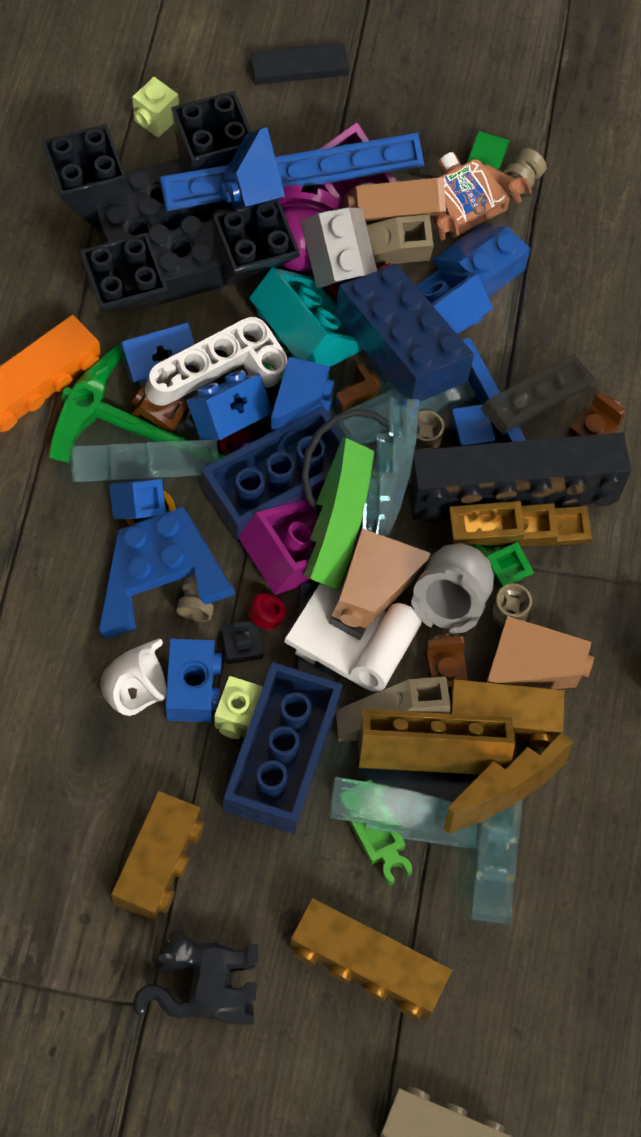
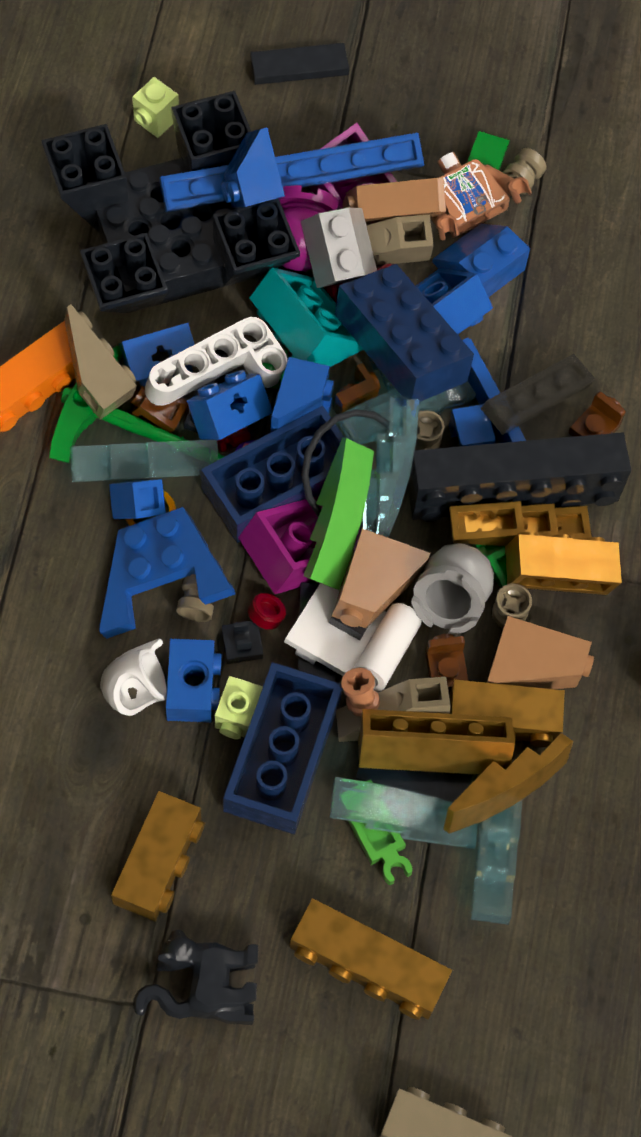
(98, 374): none -> dark tan slope
(359, 687): none -> nougat bush
(563, 563): none -> brick

